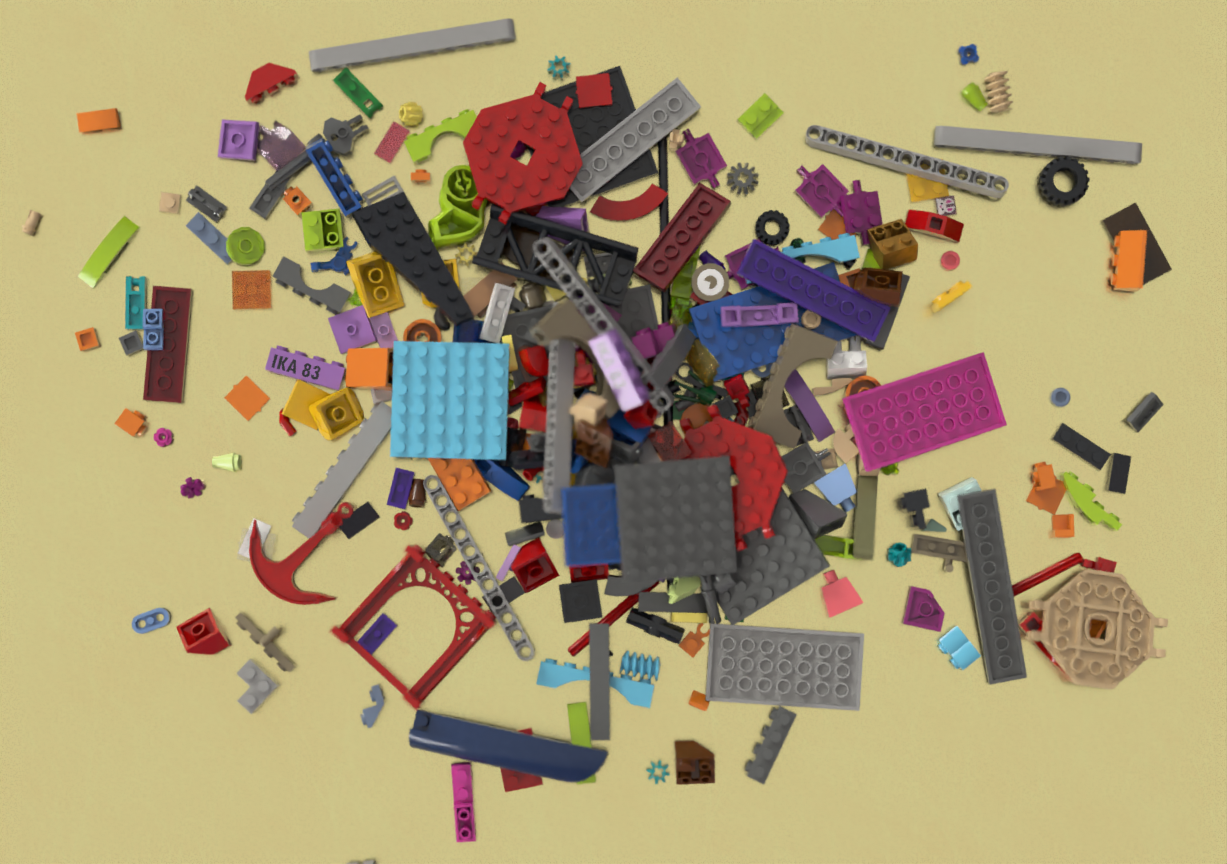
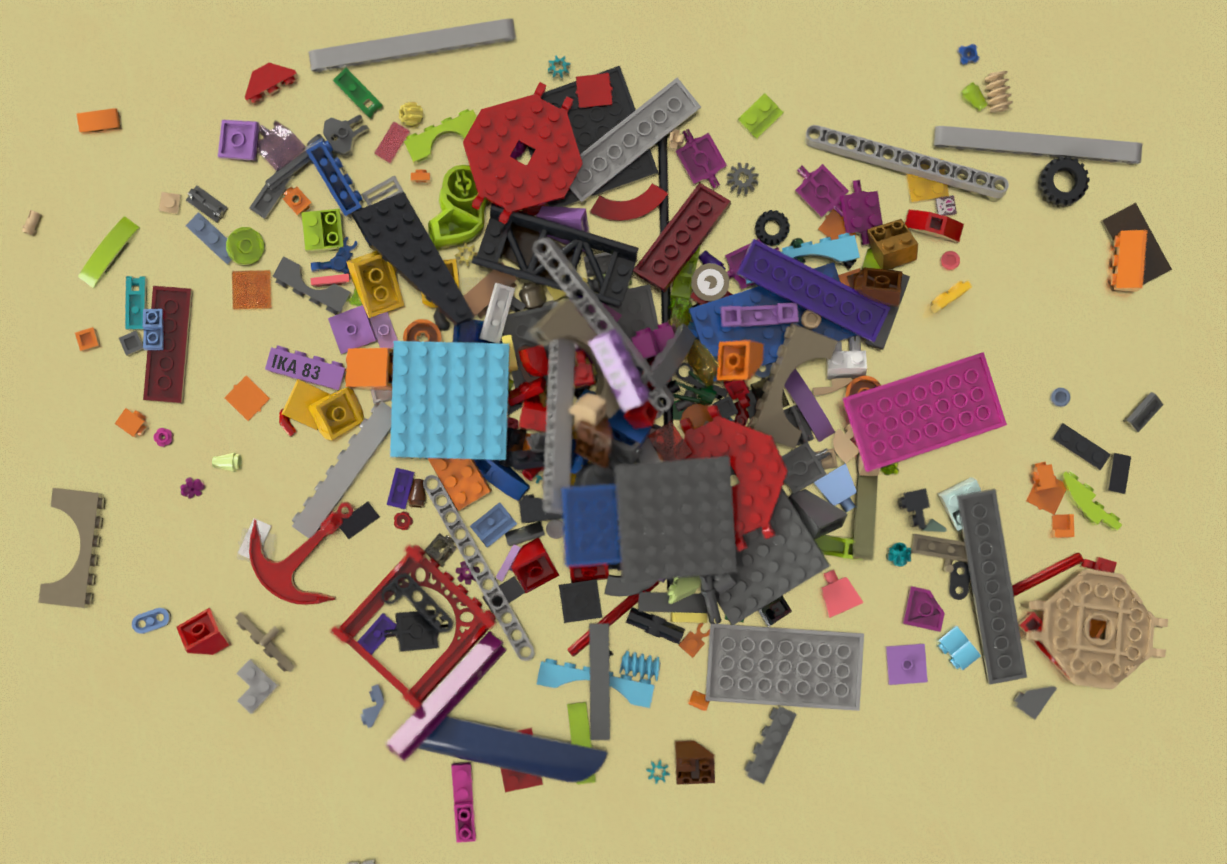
(75, 587): none -> dark tan arch
(329, 280): none -> coral tile
(414, 631): none -> black plate
(419, 606): none -> black beam
(446, 697): none -> tile
(493, 525): none -> medium blue plate
(739, 359): none -> orange slope
(774, 611): none -> black slope
(906, 664): none -> medium lavender plate
(957, 580): none -> black plate
(1034, 700): none -> dark grey slope

